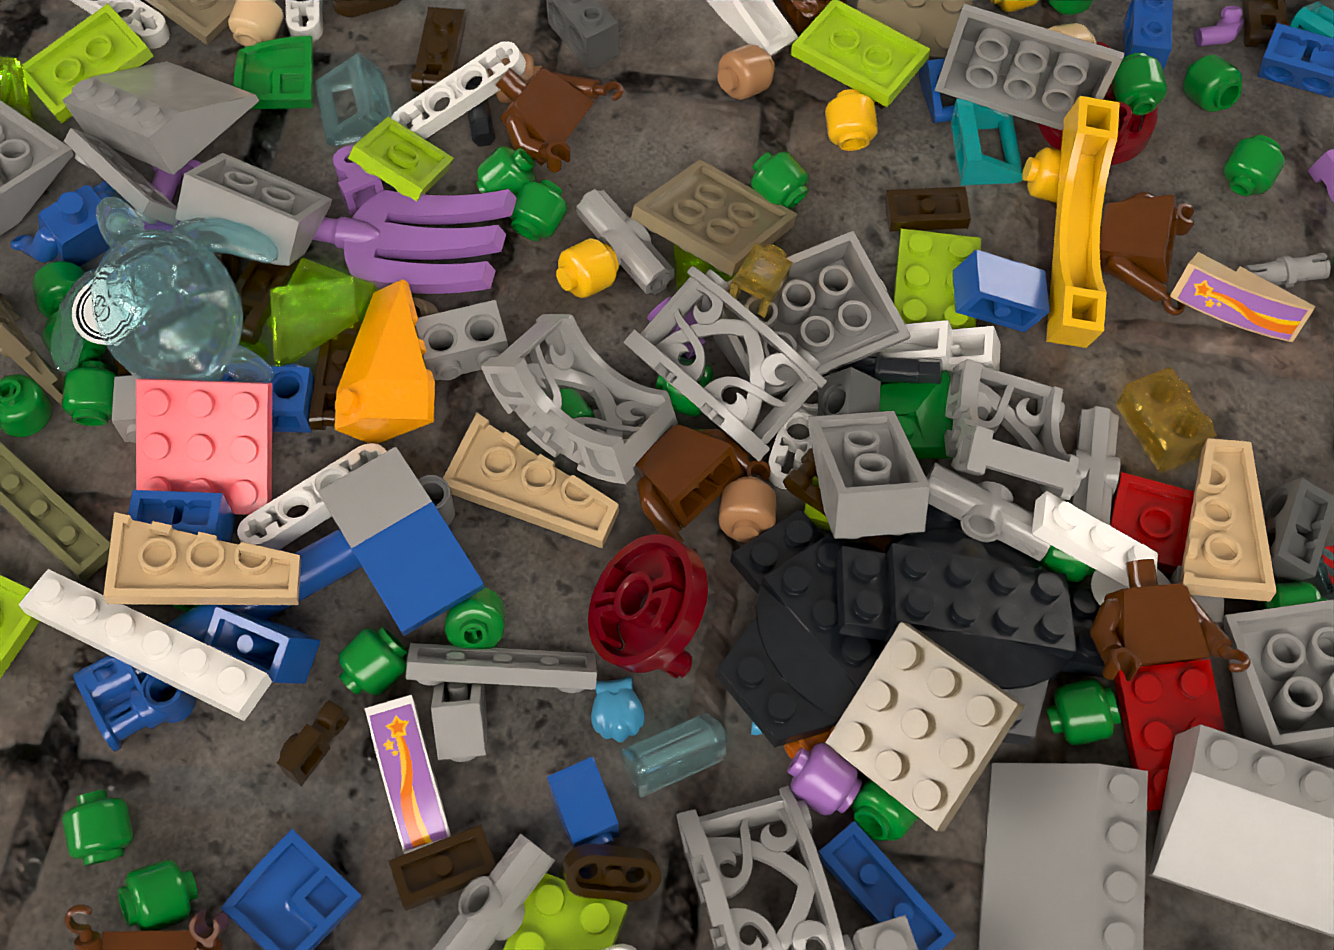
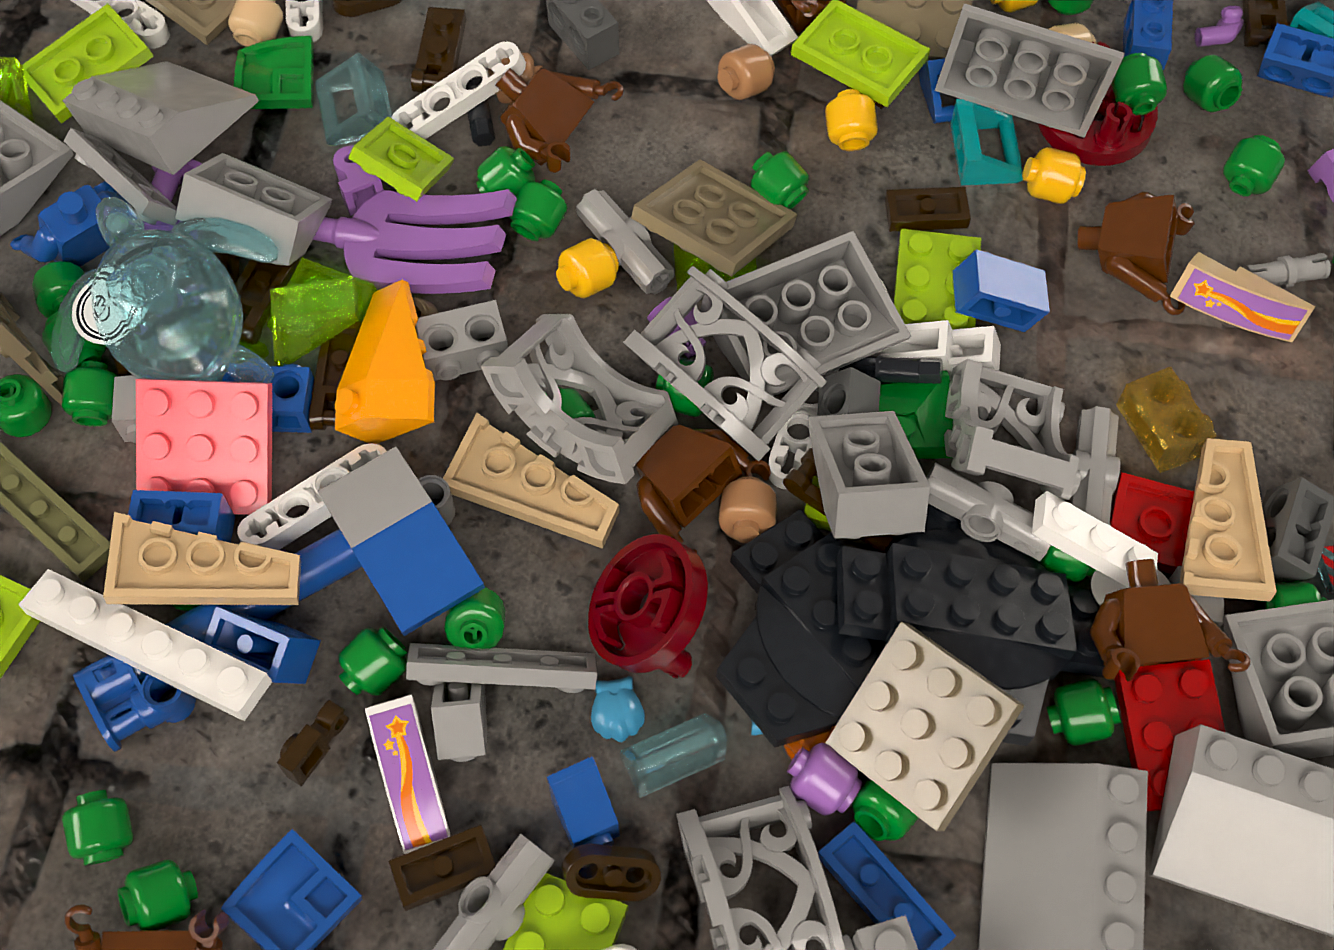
(762, 275): clear yellow window -> none
(1077, 284): yellow arch -> none

